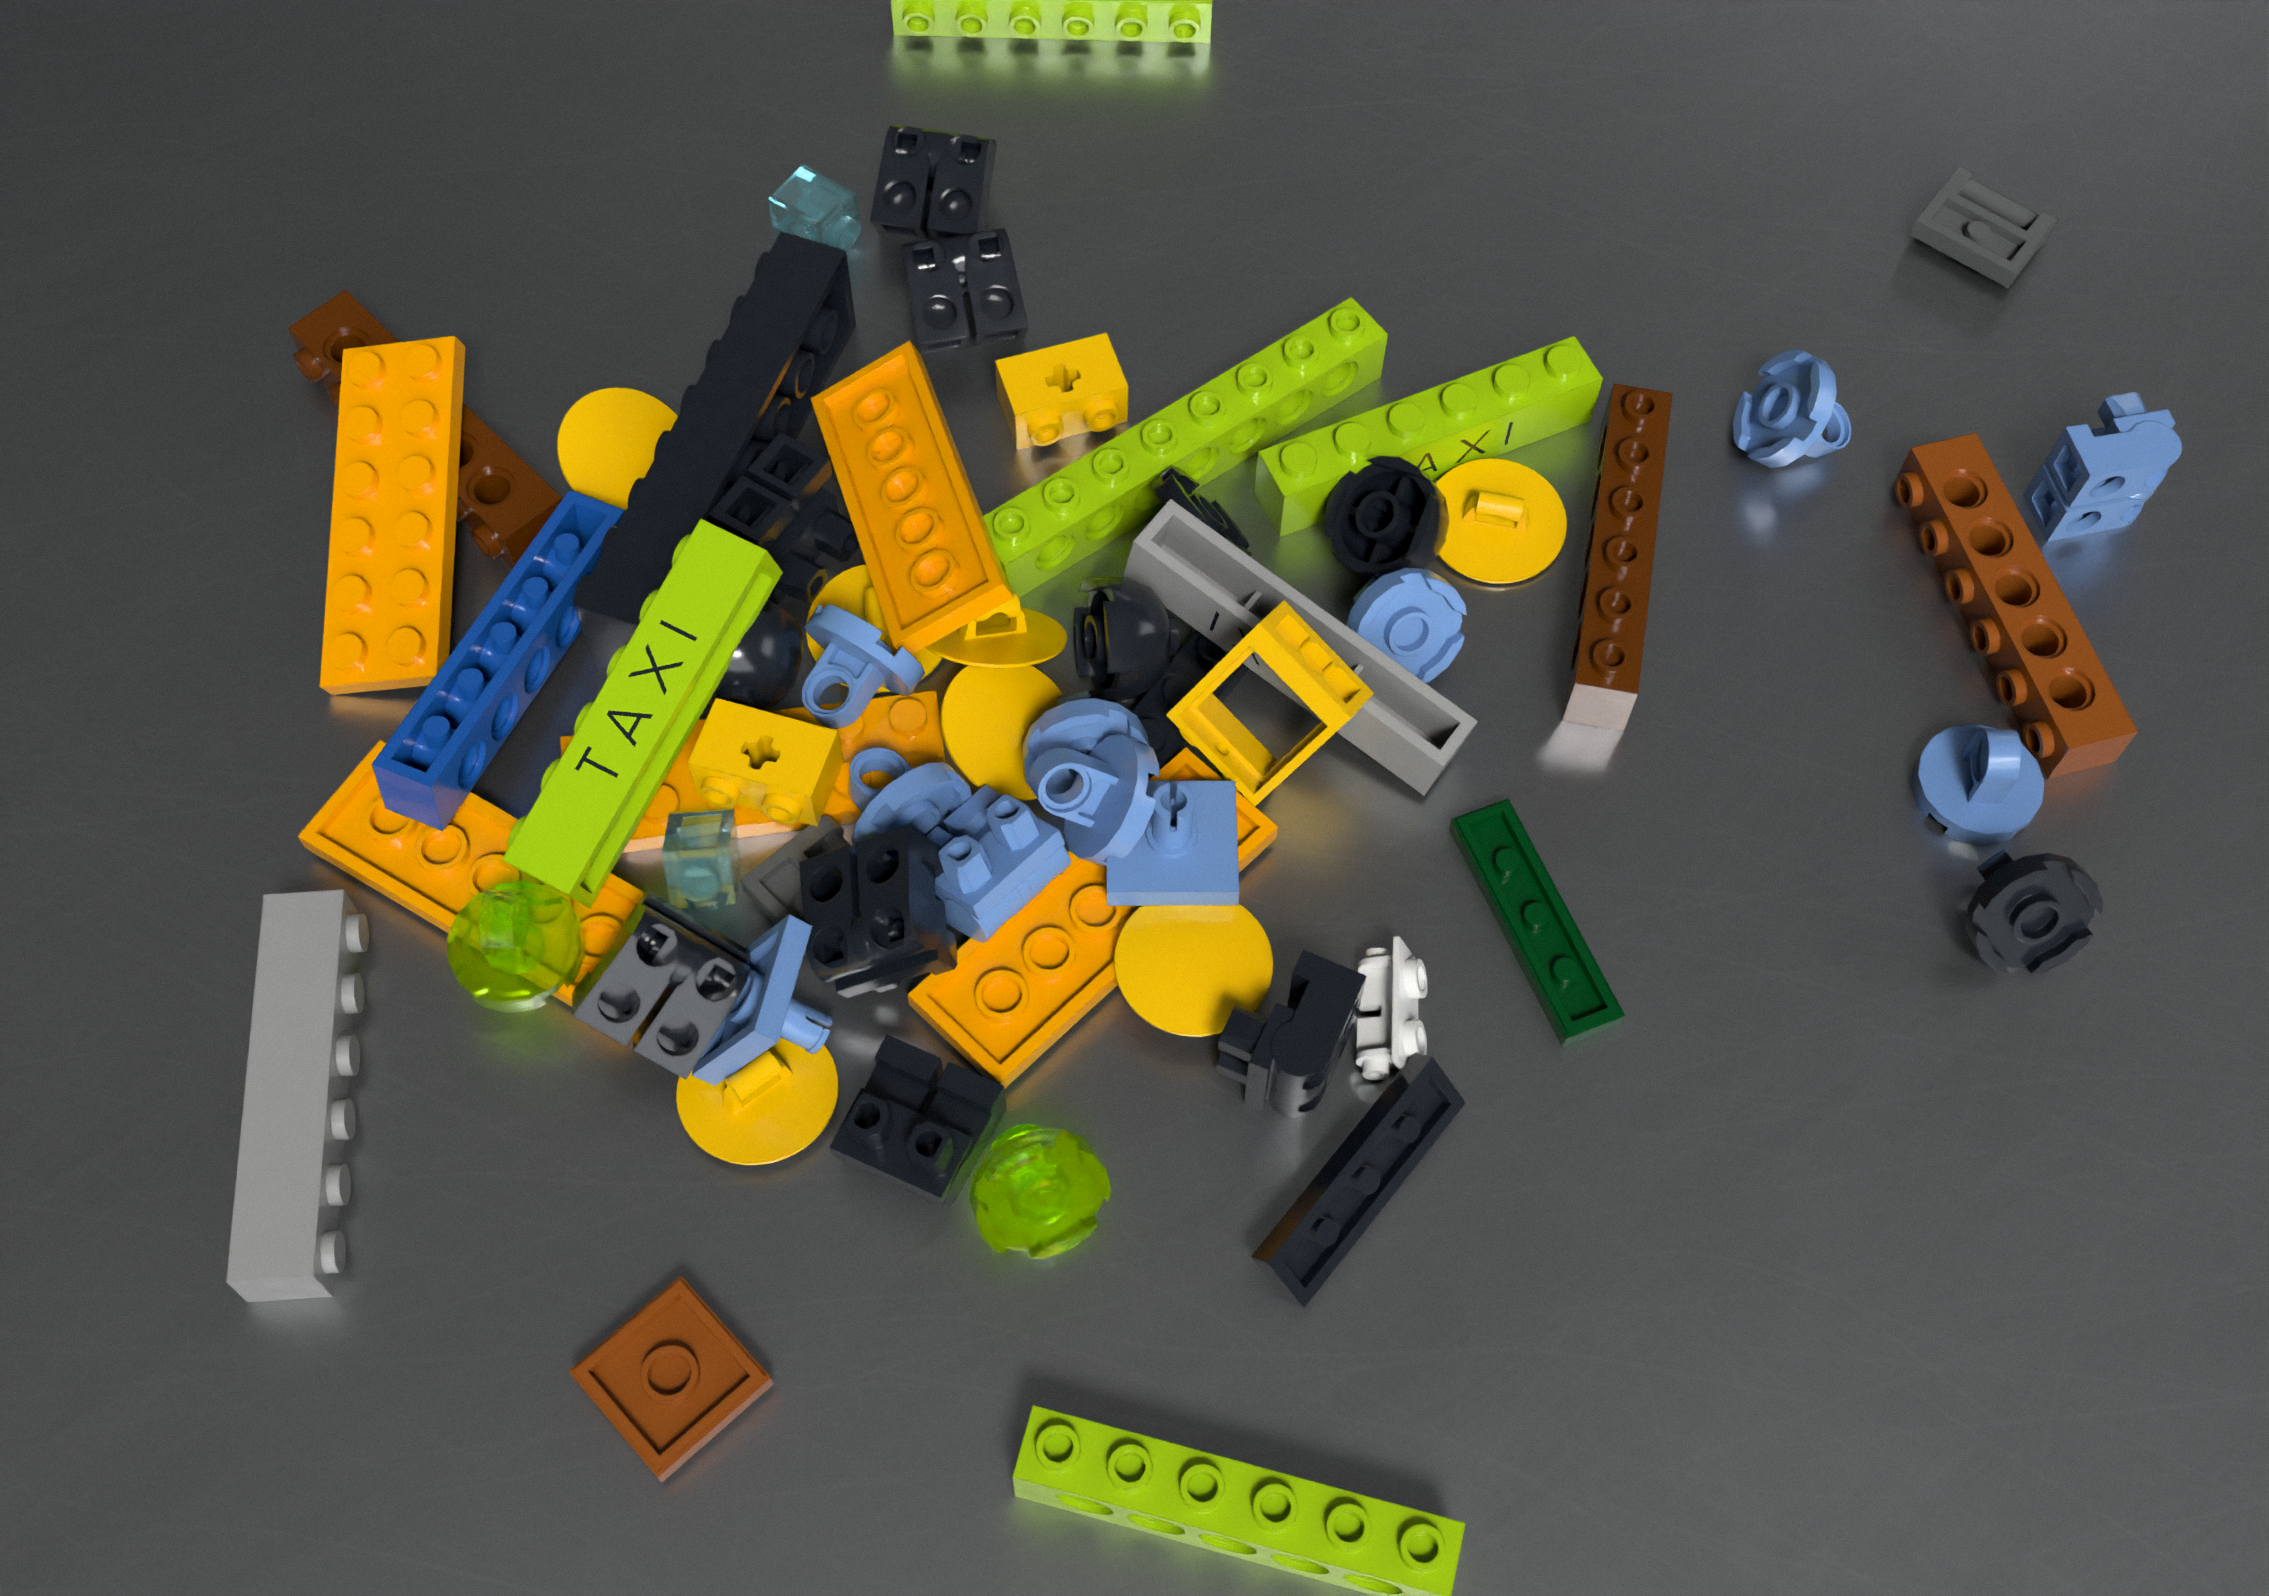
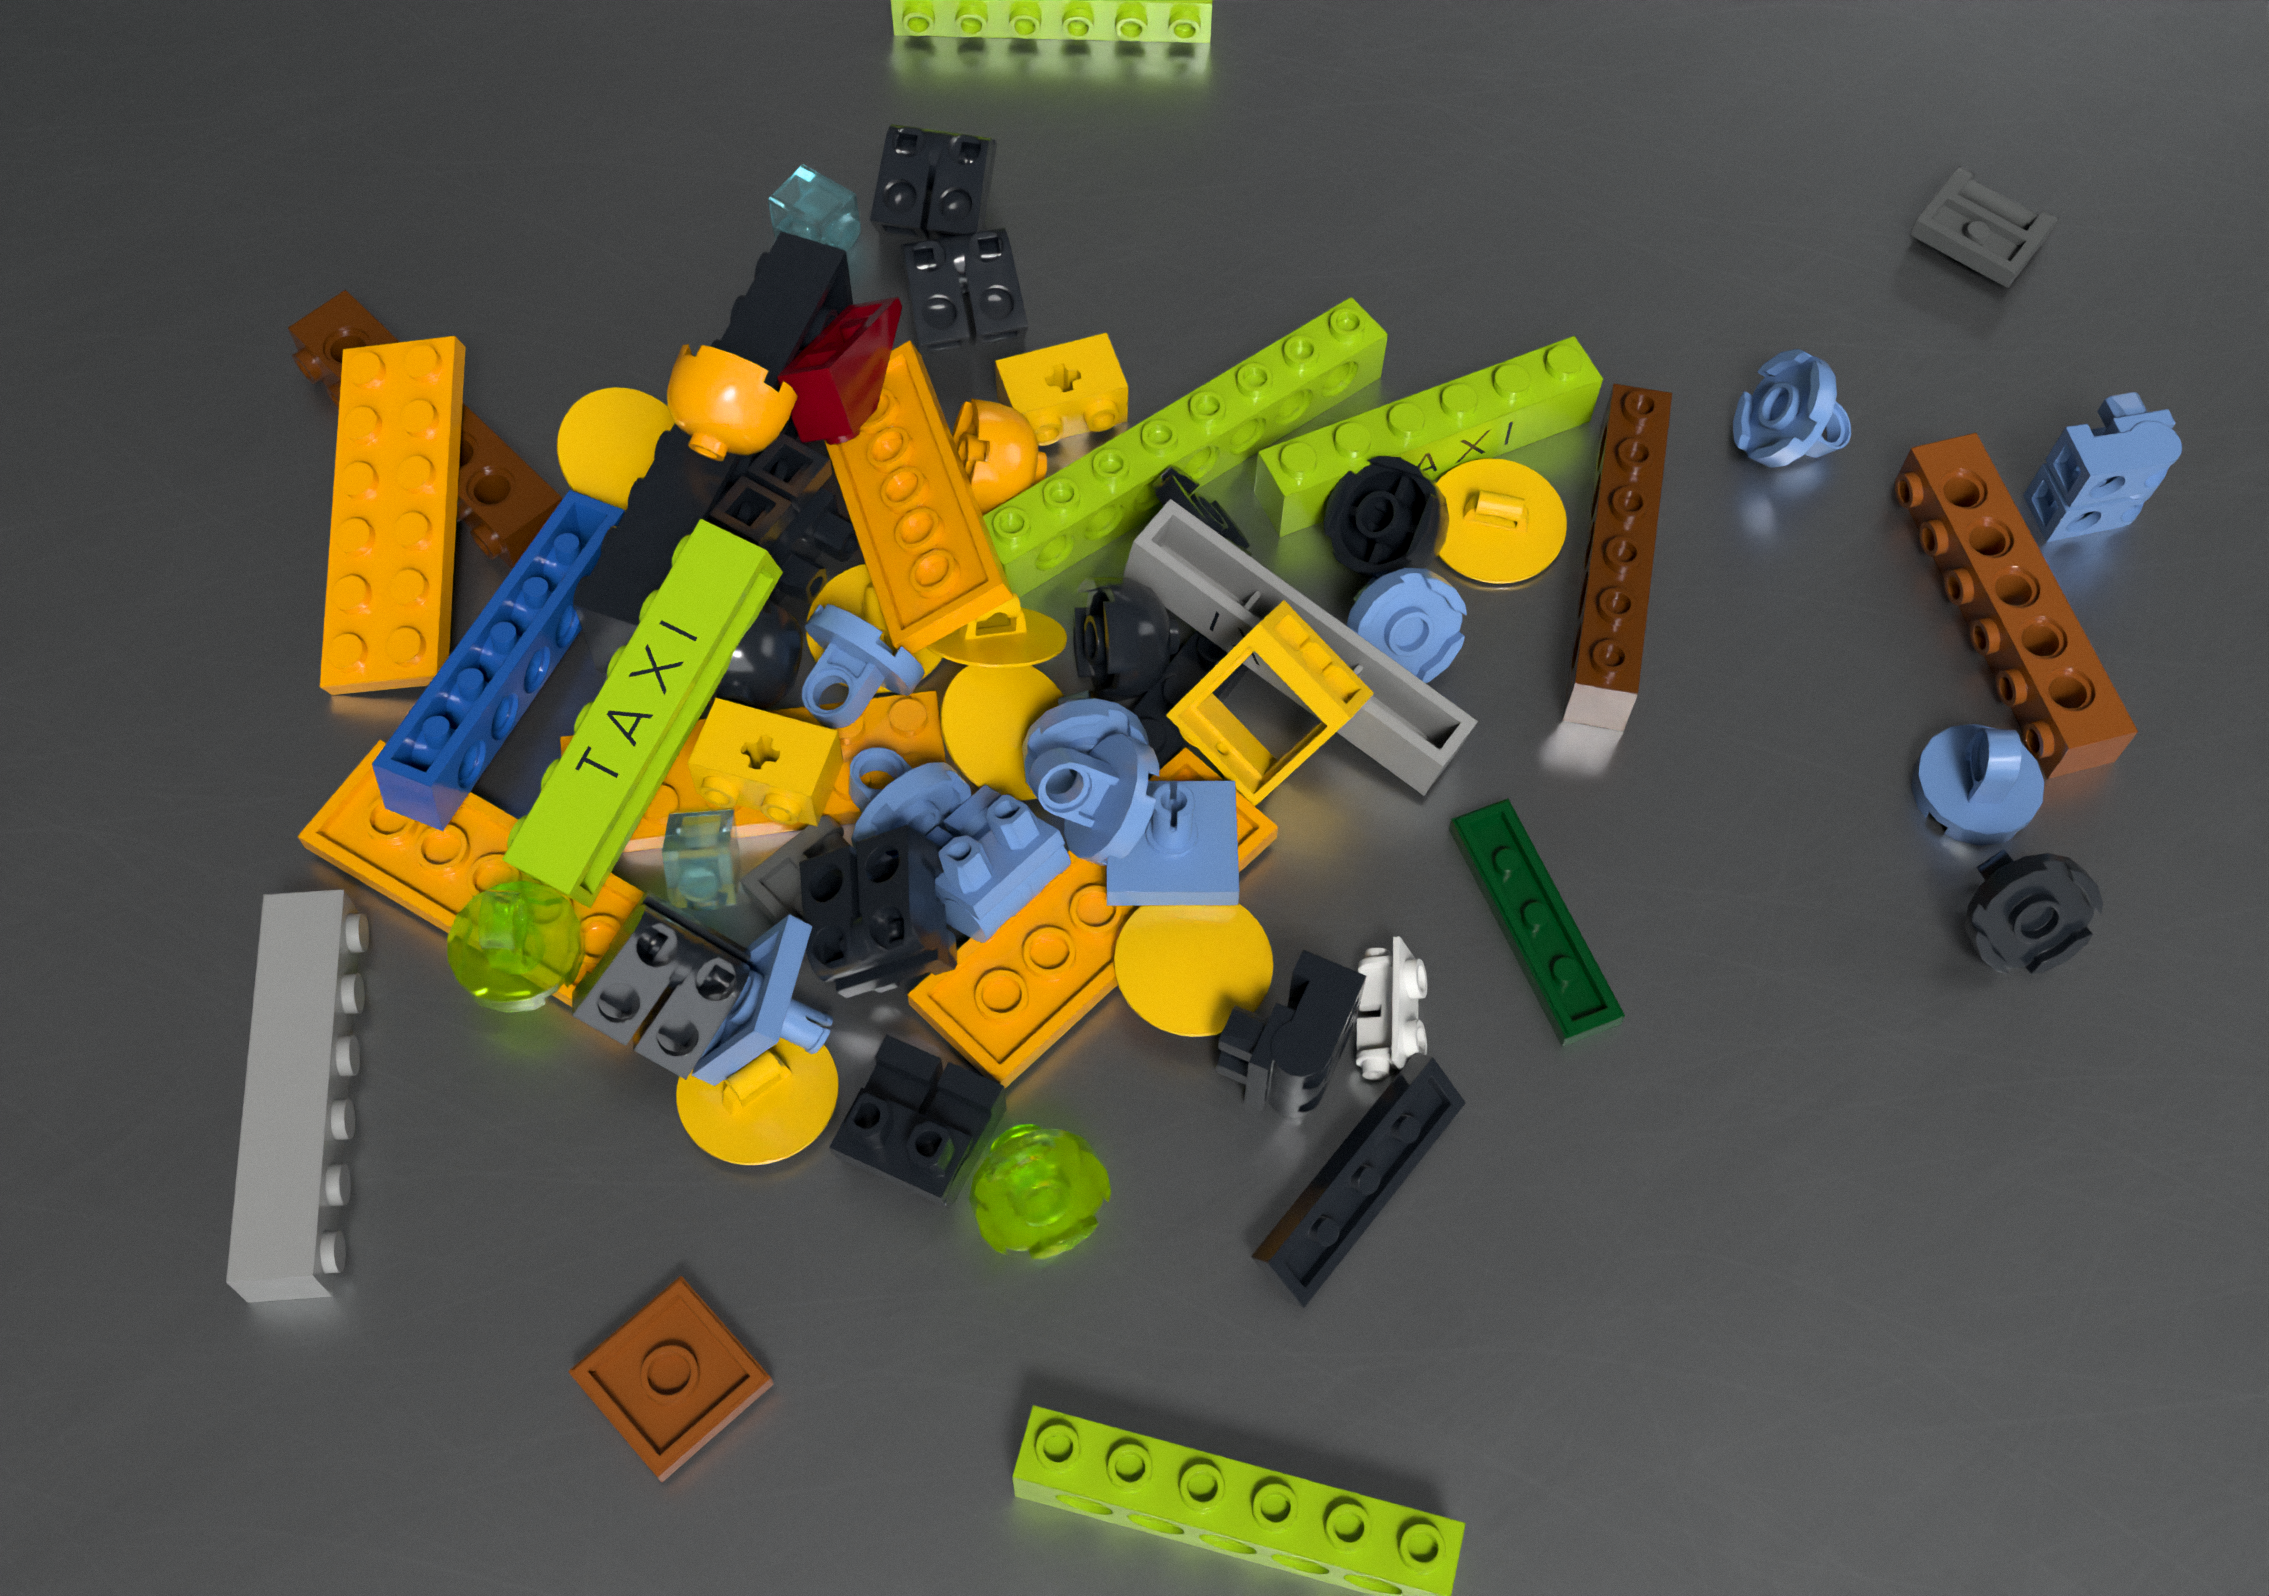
(726, 403): none -> light orange cylinder
(843, 372): none -> dark red slope
(997, 452): none -> light orange cylinder

